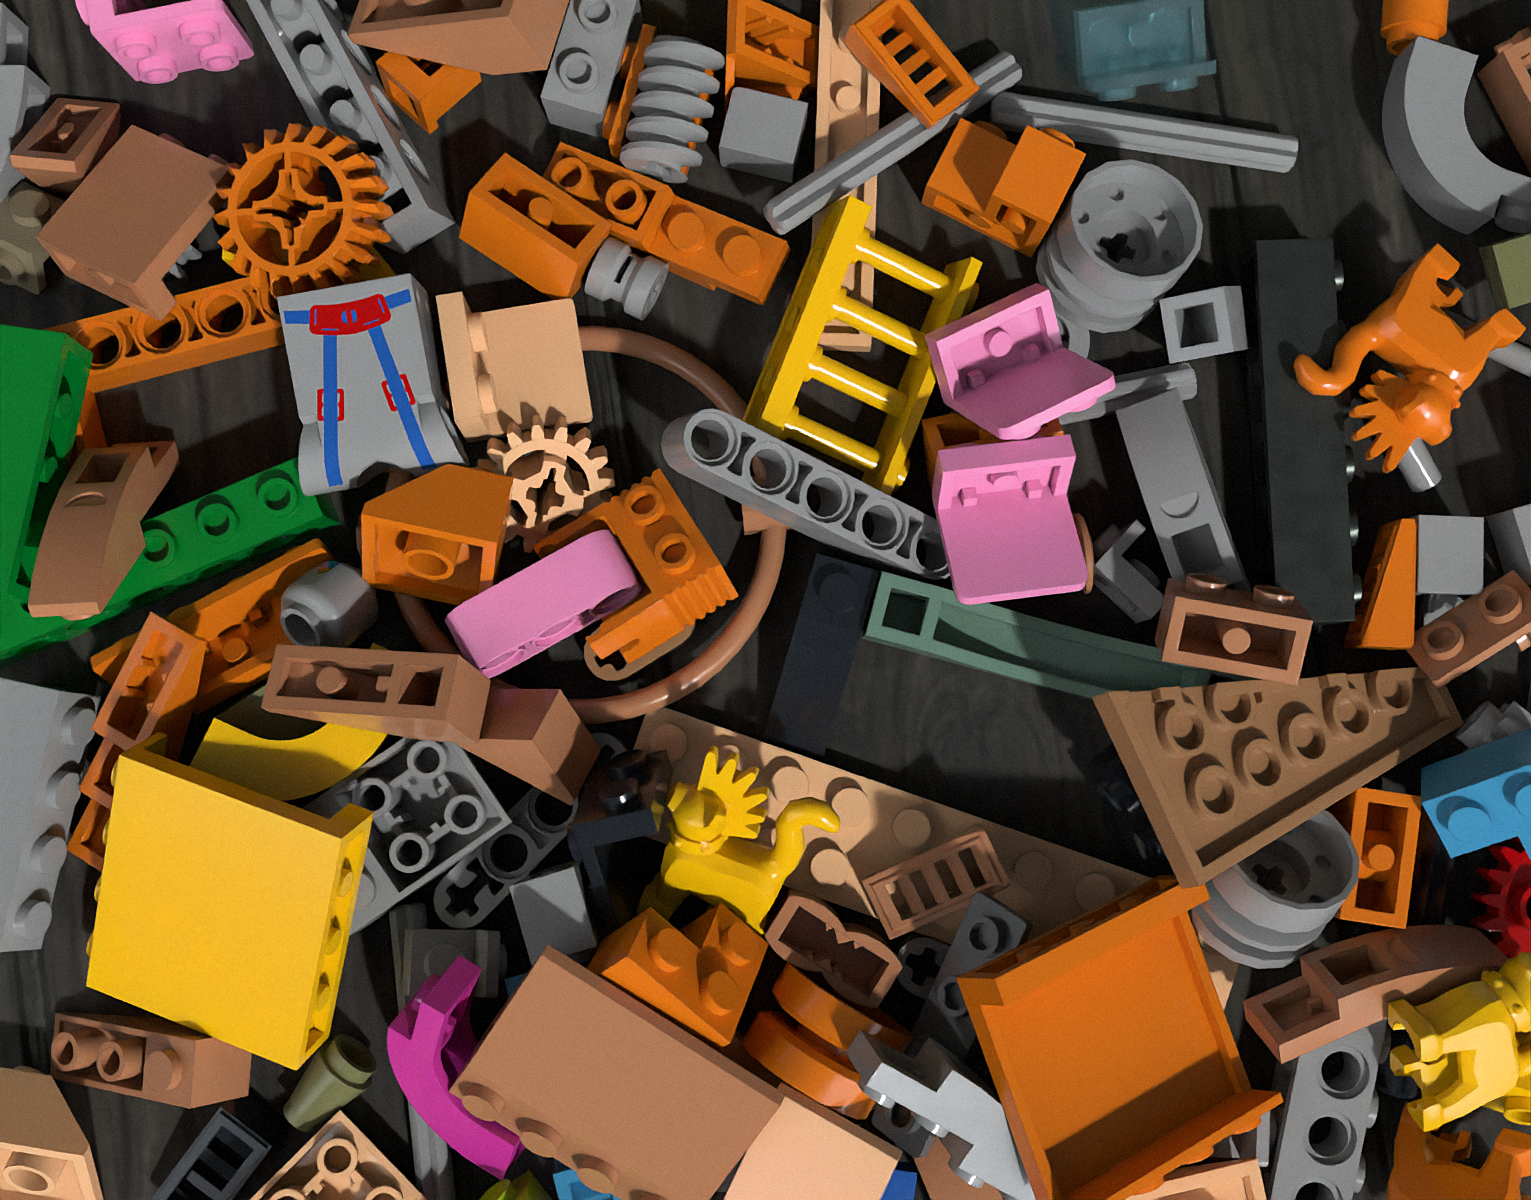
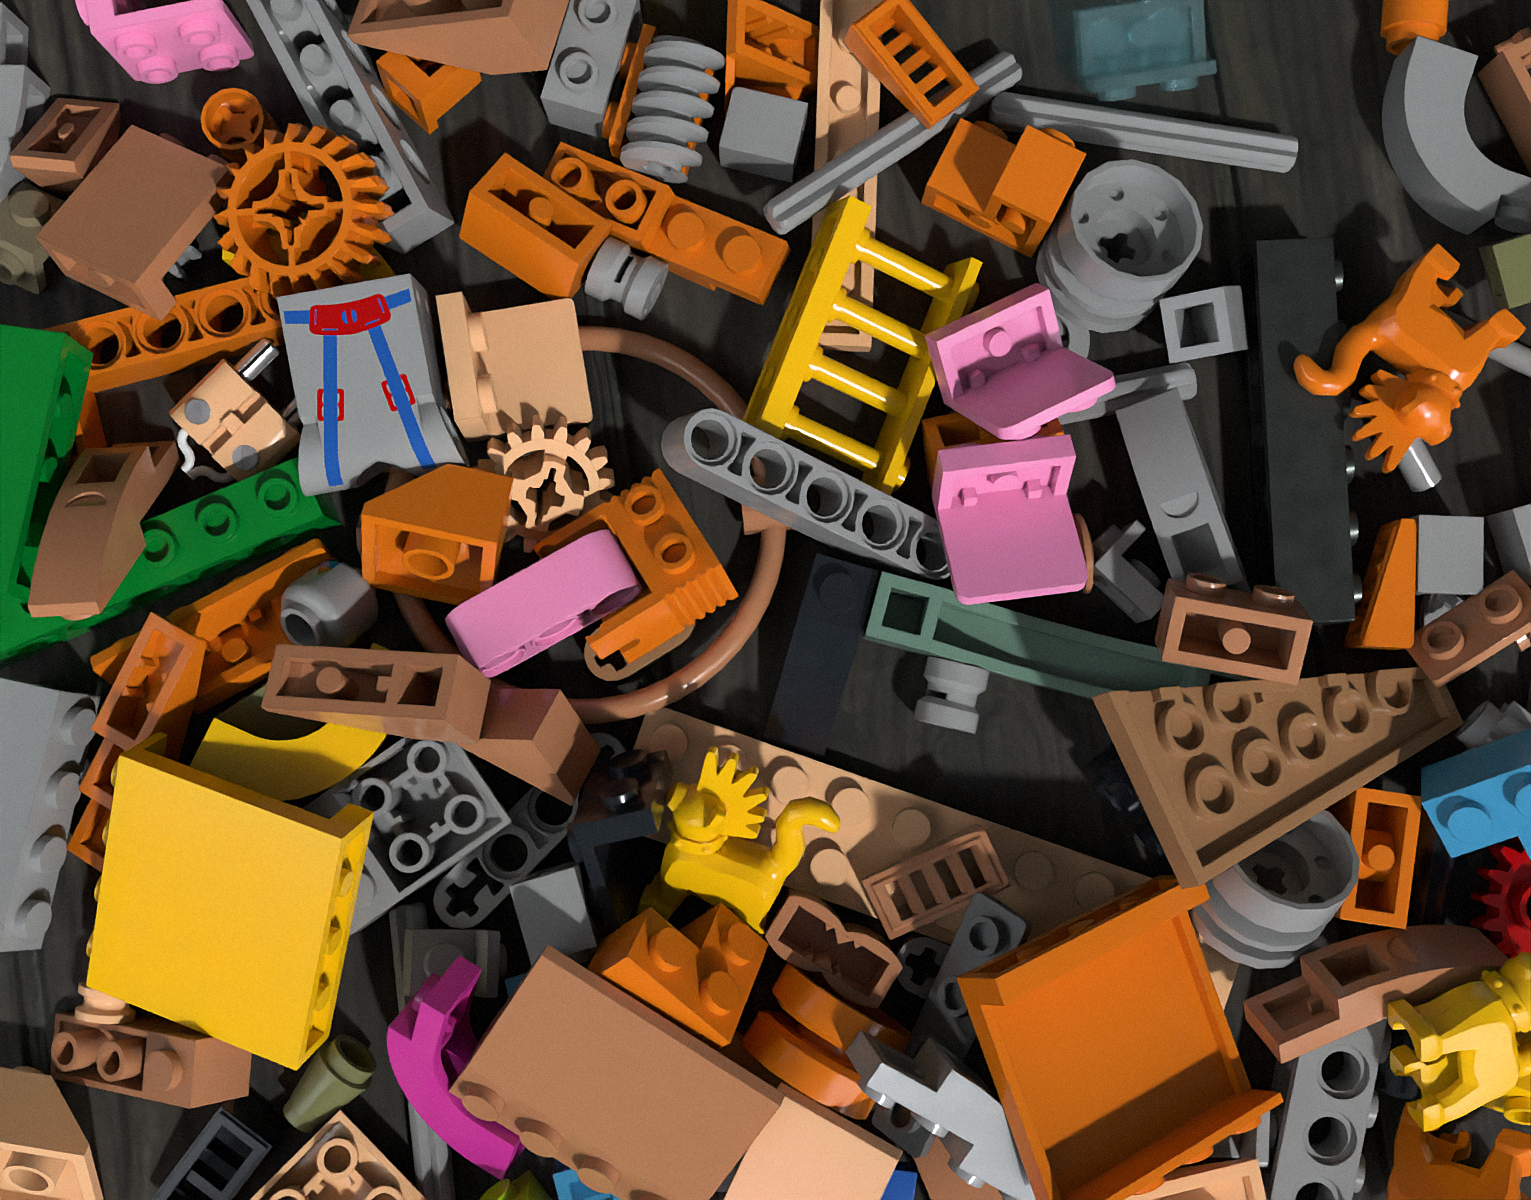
(102, 1008): none -> light nougat bush
(230, 117): none -> orange wheel
(236, 420): none -> light nougat piece
(951, 694): none -> light grey wheel

